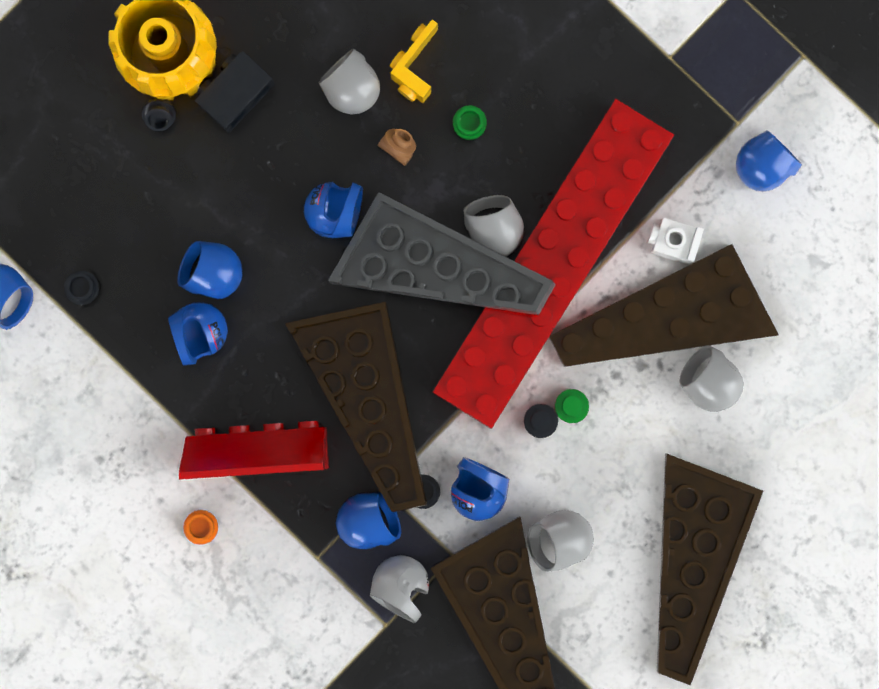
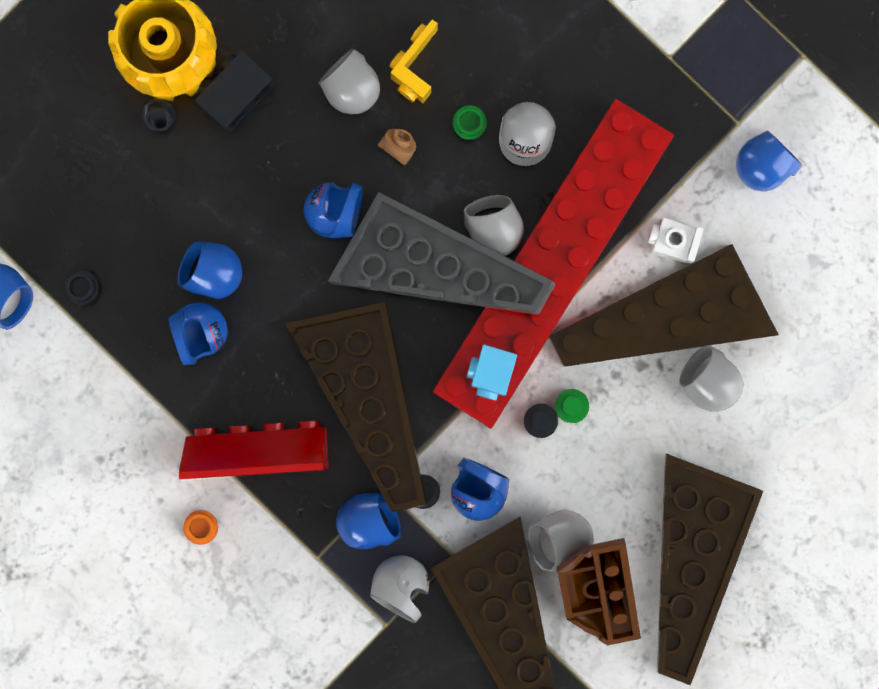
(492, 372): none -> medium azure brick
(526, 132): none -> light grey helmet
(600, 592): none -> reddish brown wedge

